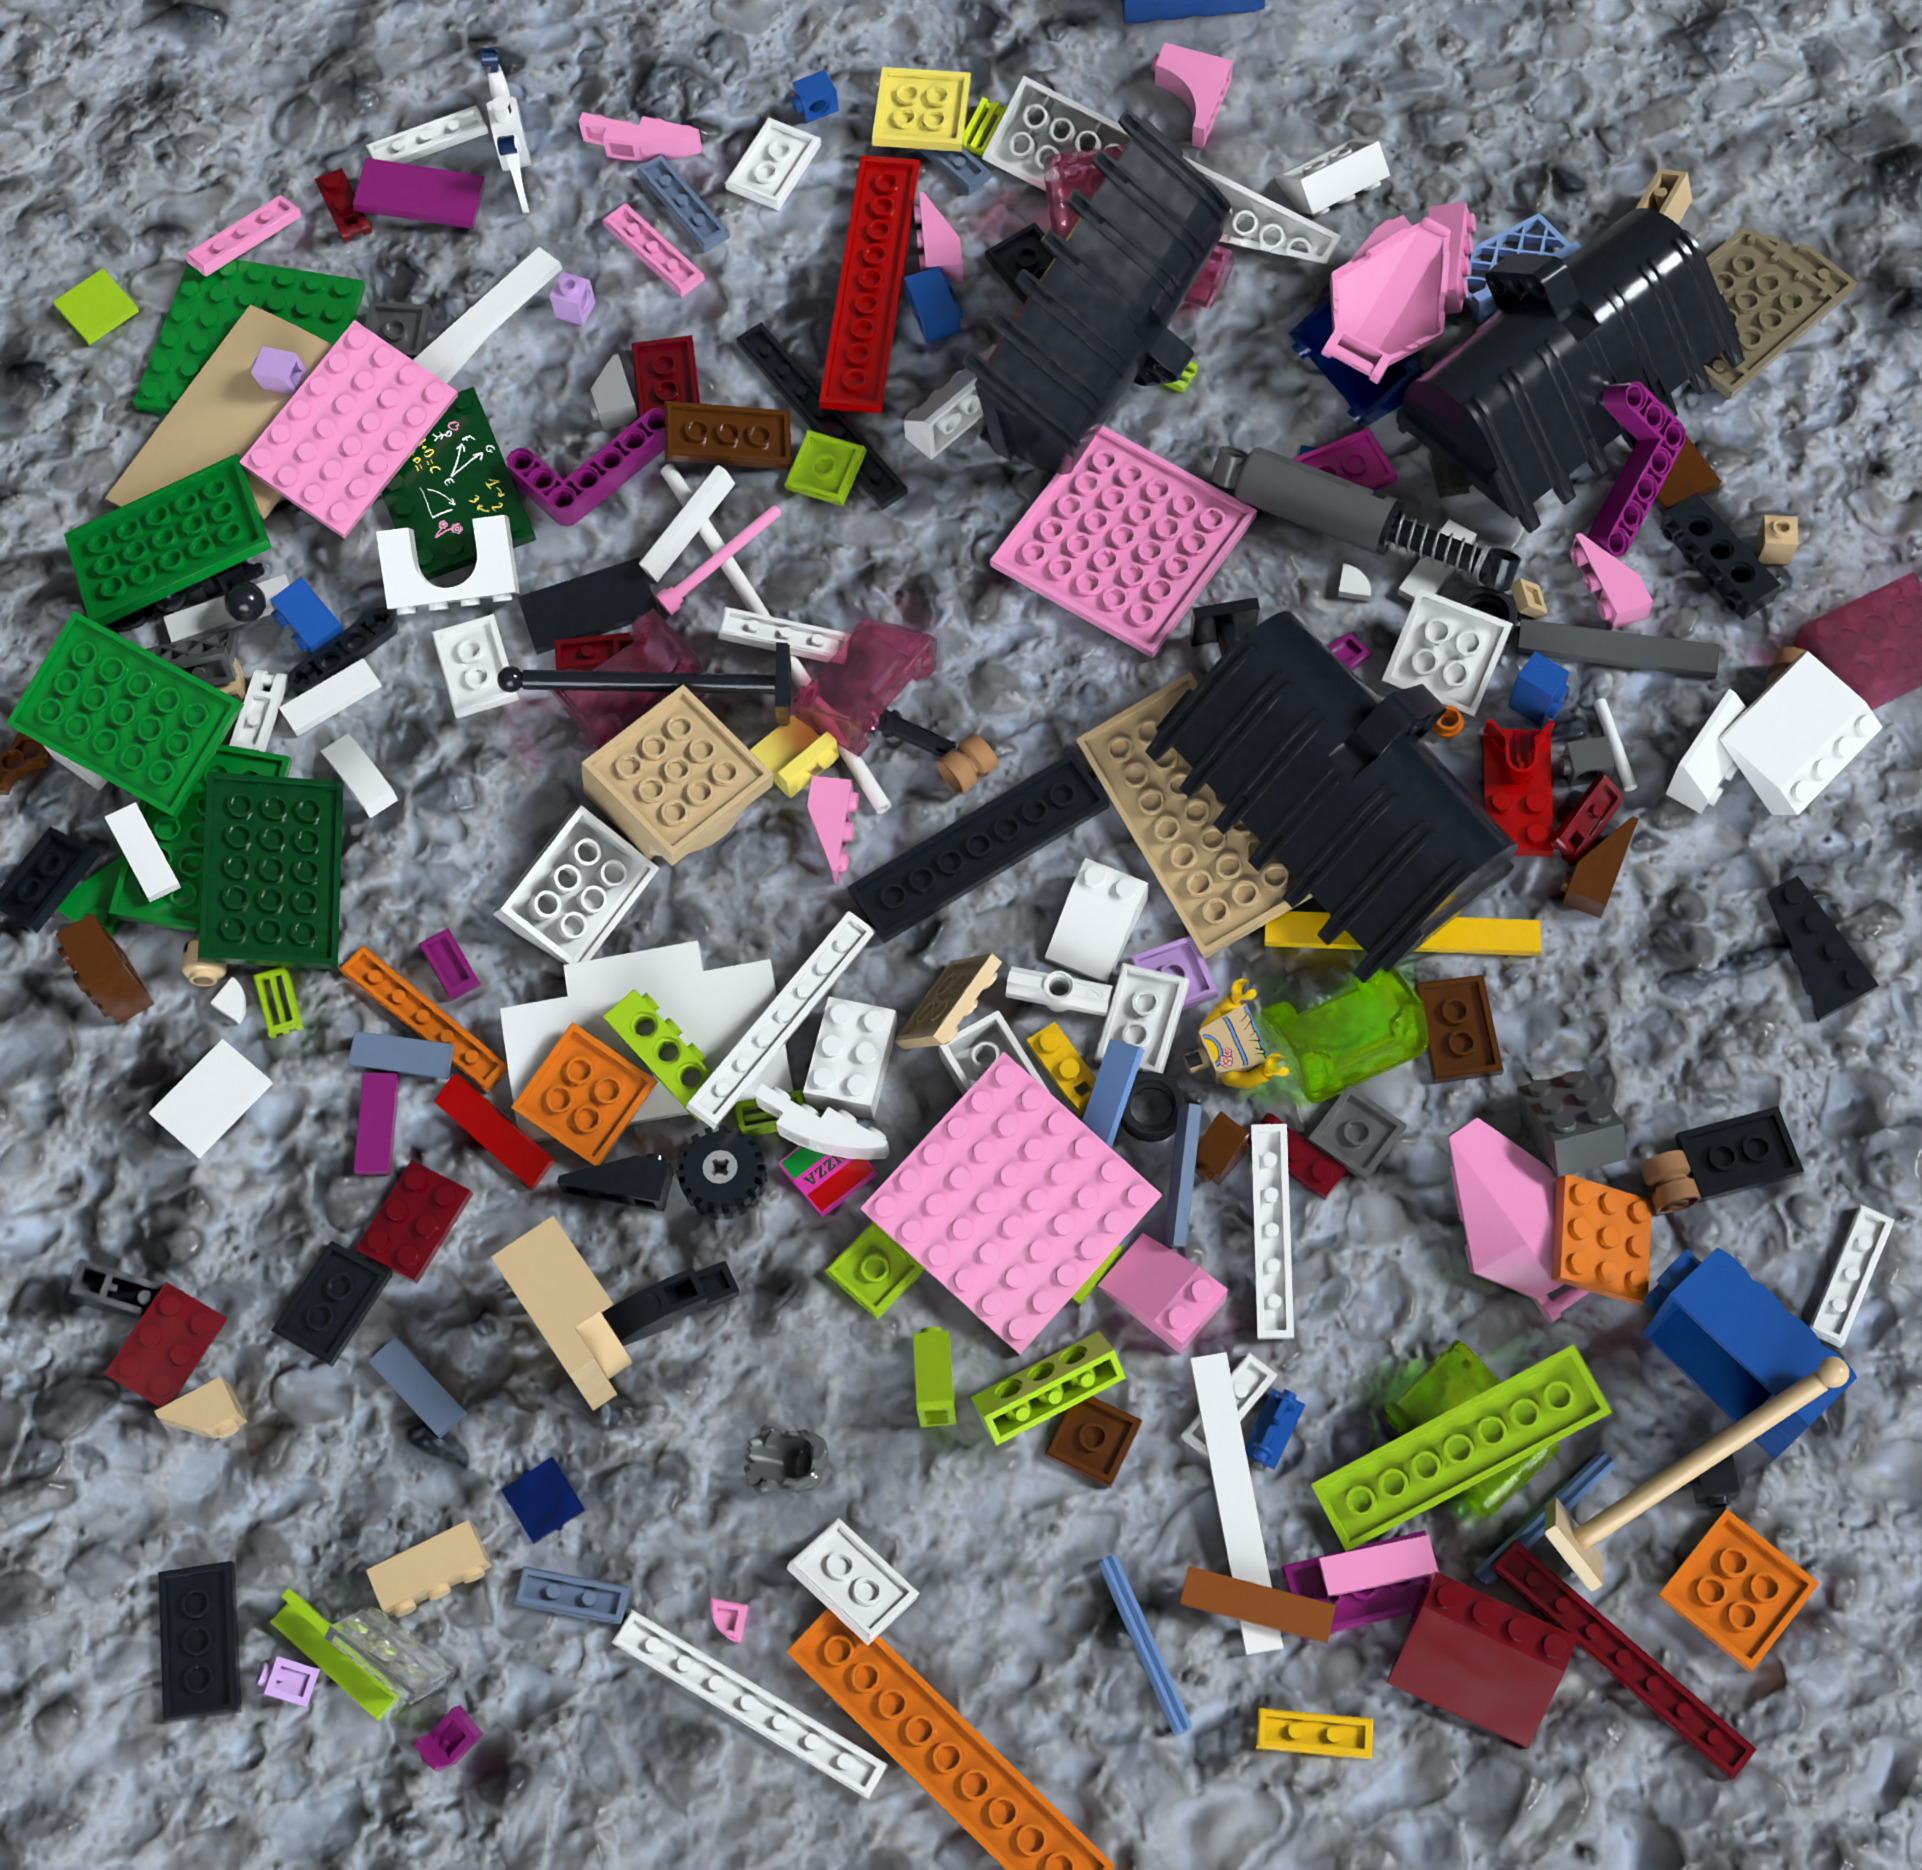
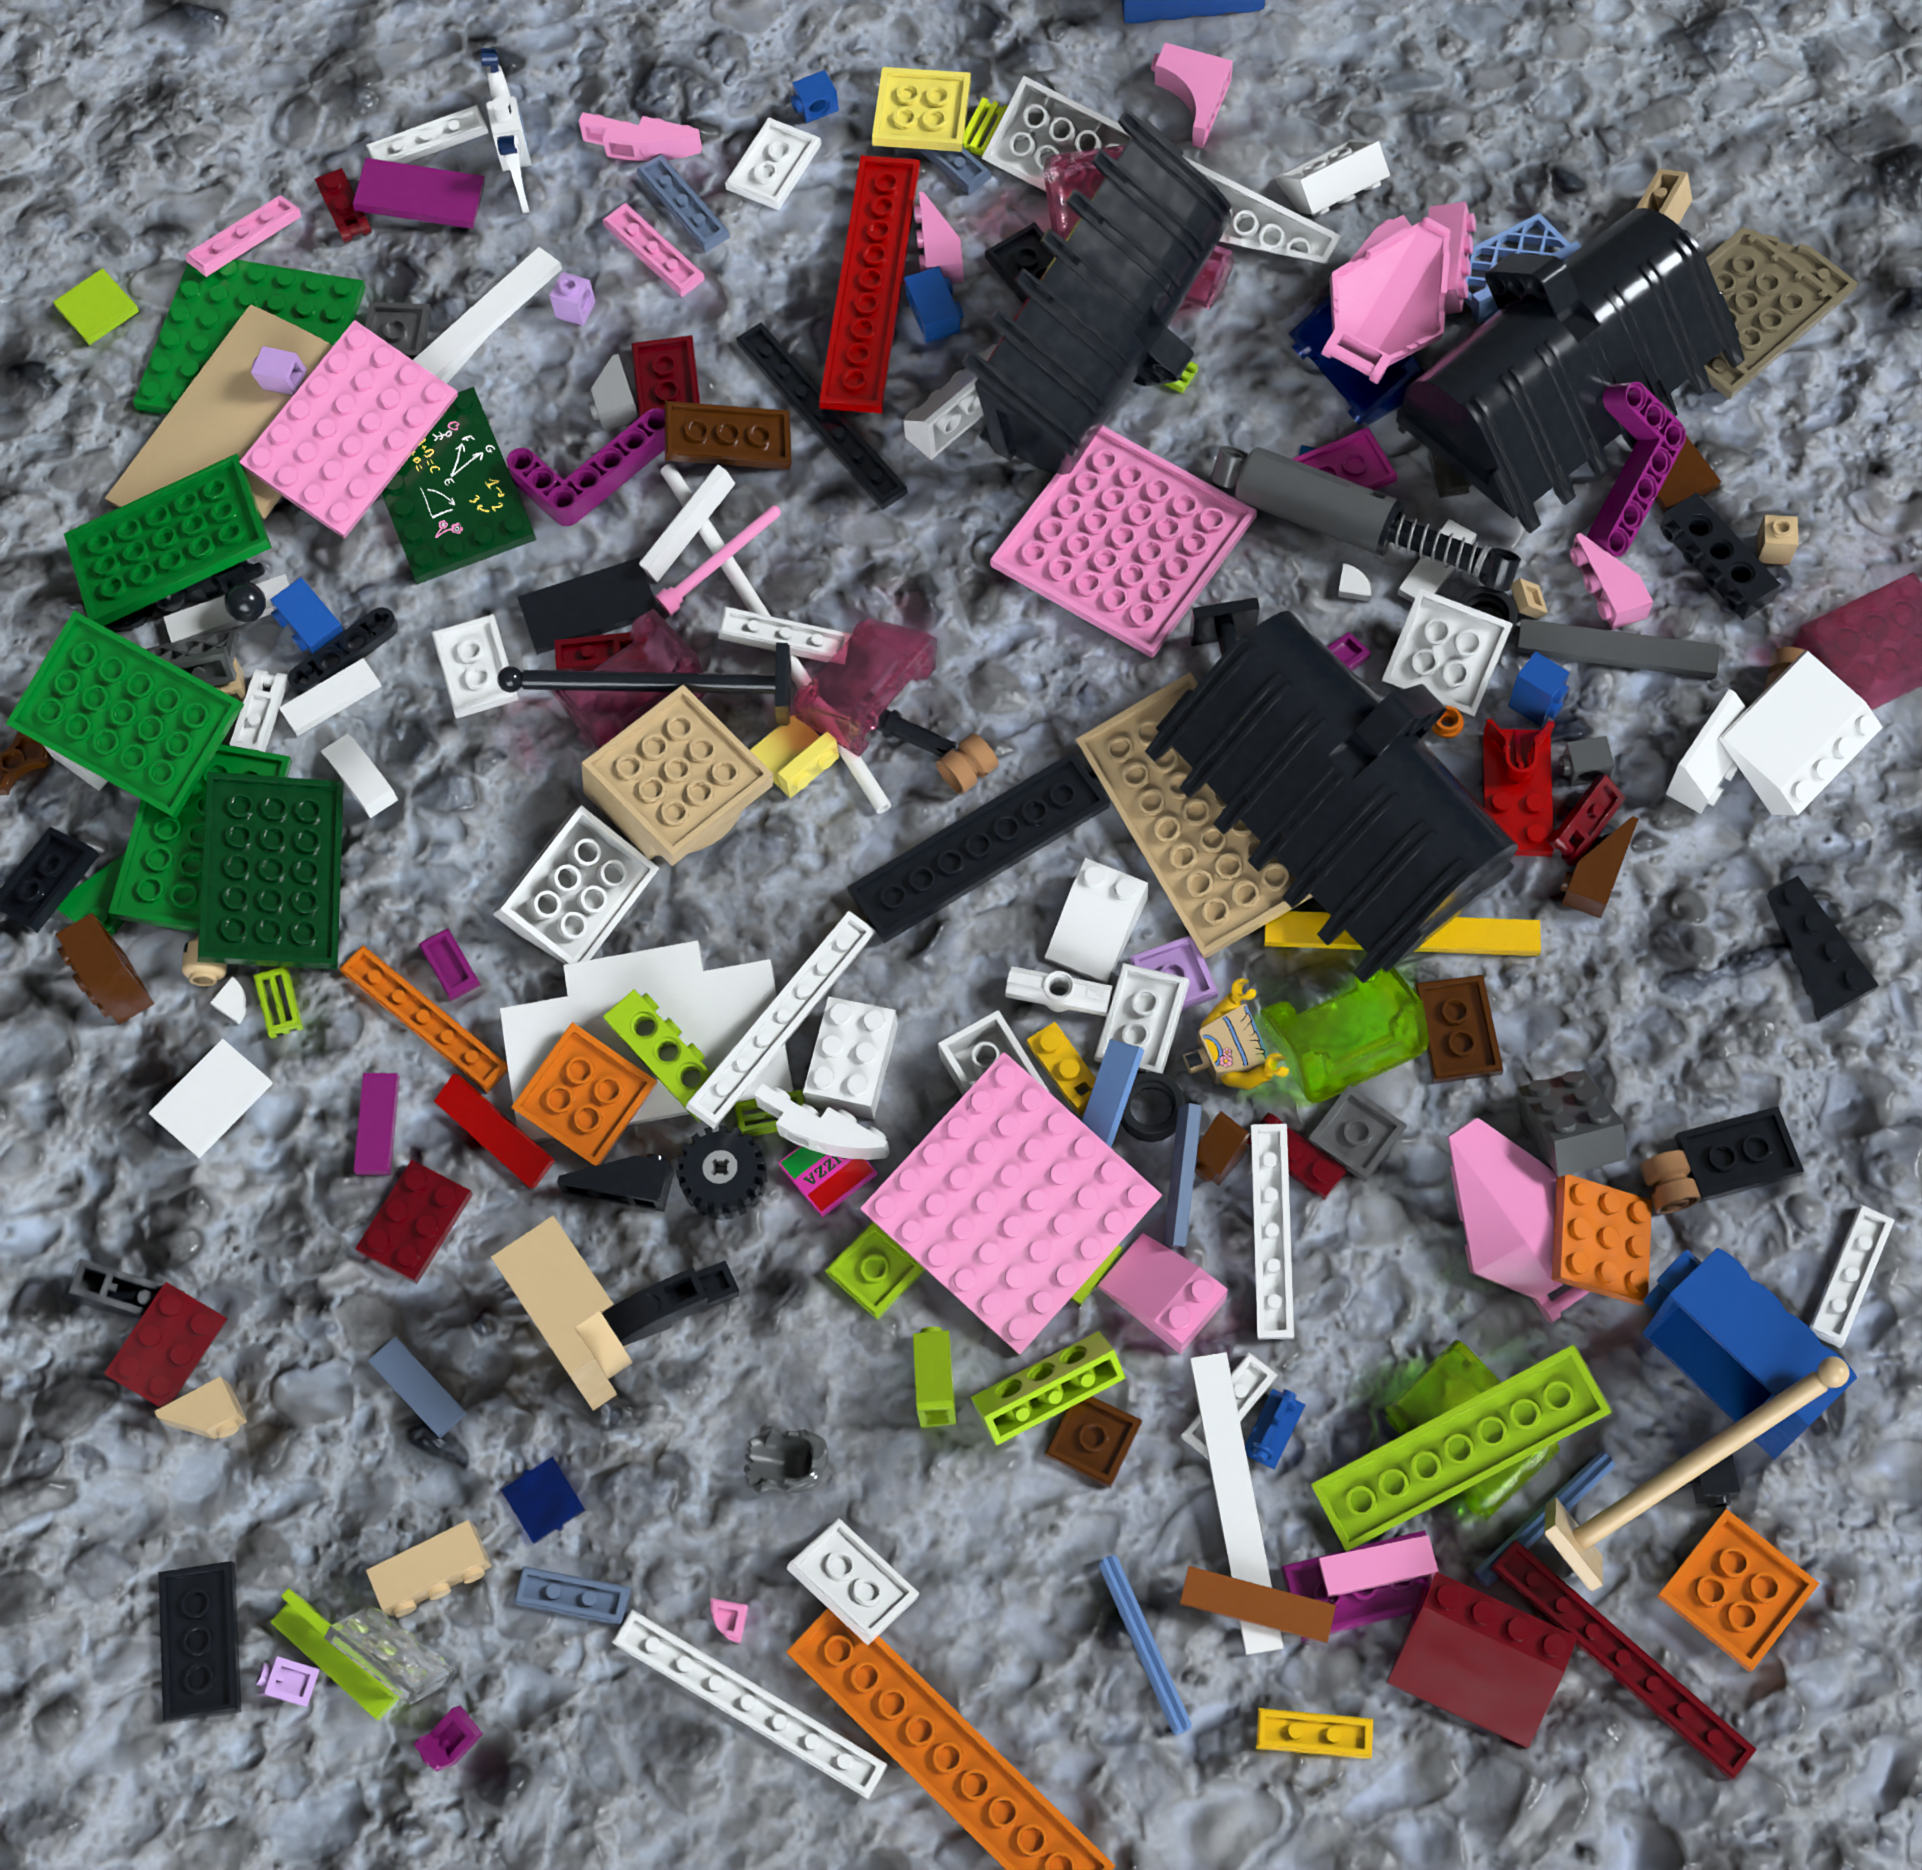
(142, 852): white tile -> none
(331, 1303): black tile -> none
(401, 1055): sand blue tile -> none
(492, 577): white arch -> none
(825, 468): lime tile -> none
(830, 813): bright pink slope -> none
(948, 1002): tan plate -> none
(1616, 747): white bar -> none

